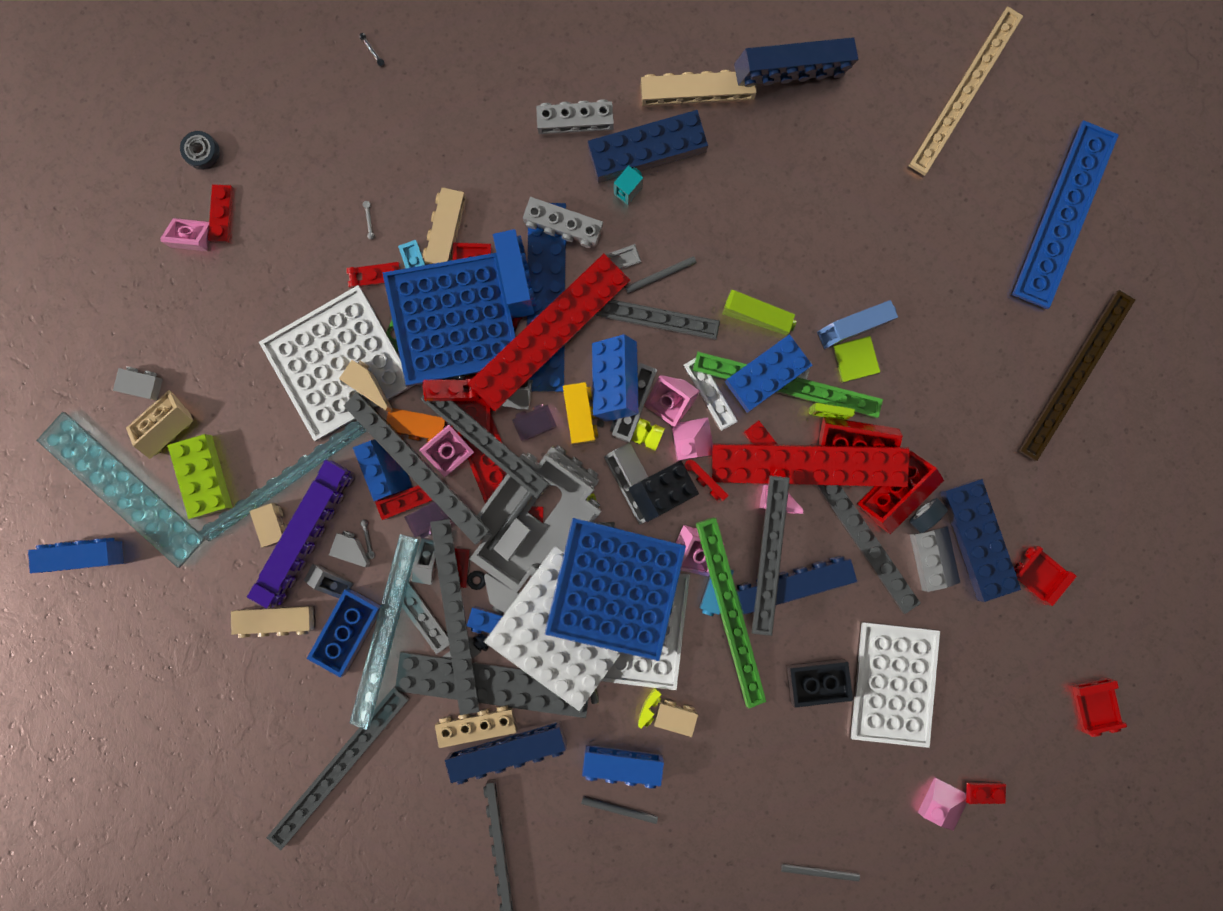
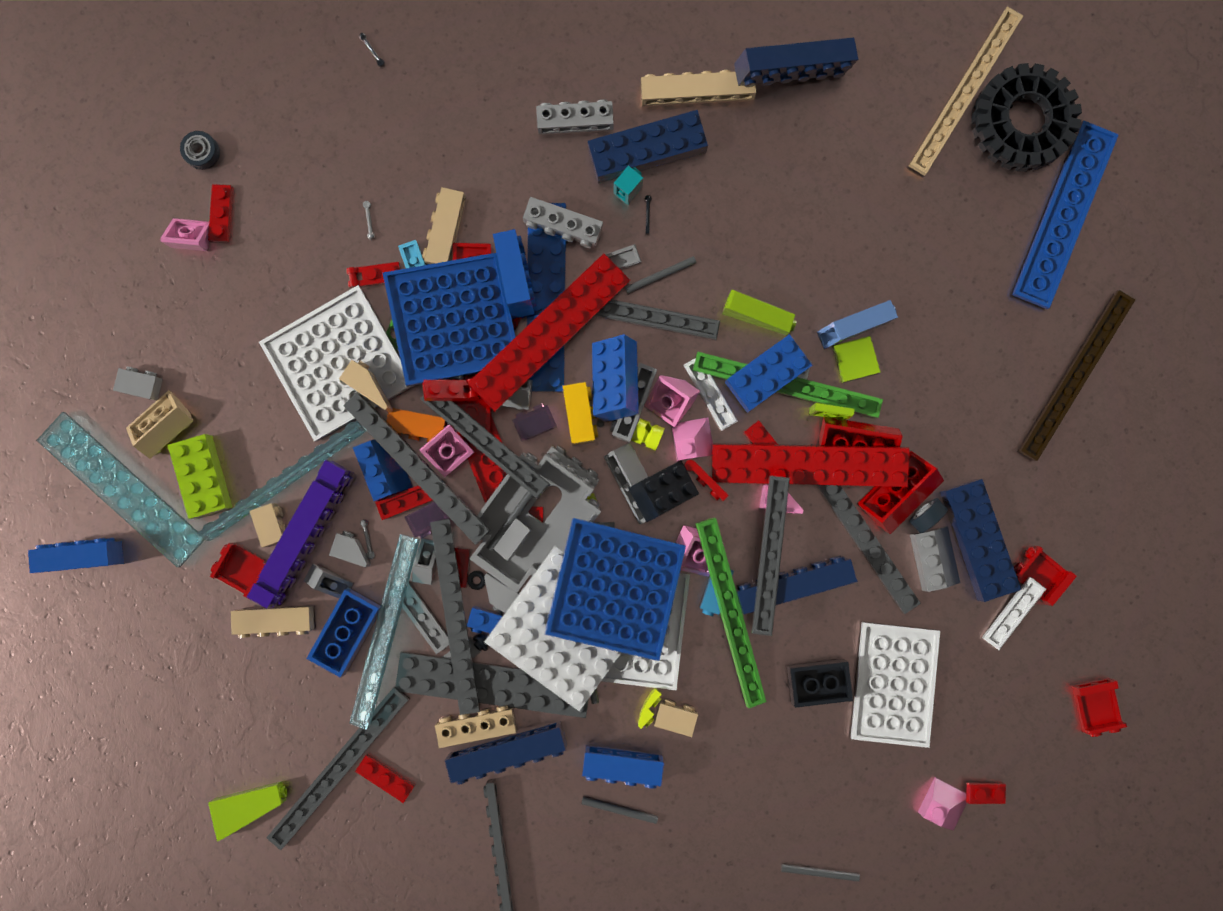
(238, 567): none -> red panel
(241, 808): none -> lime slope
(384, 778): none -> red plate
(648, 199): none -> black hinge
(1008, 143): none -> black tyre
(1014, 613): none -> white tile

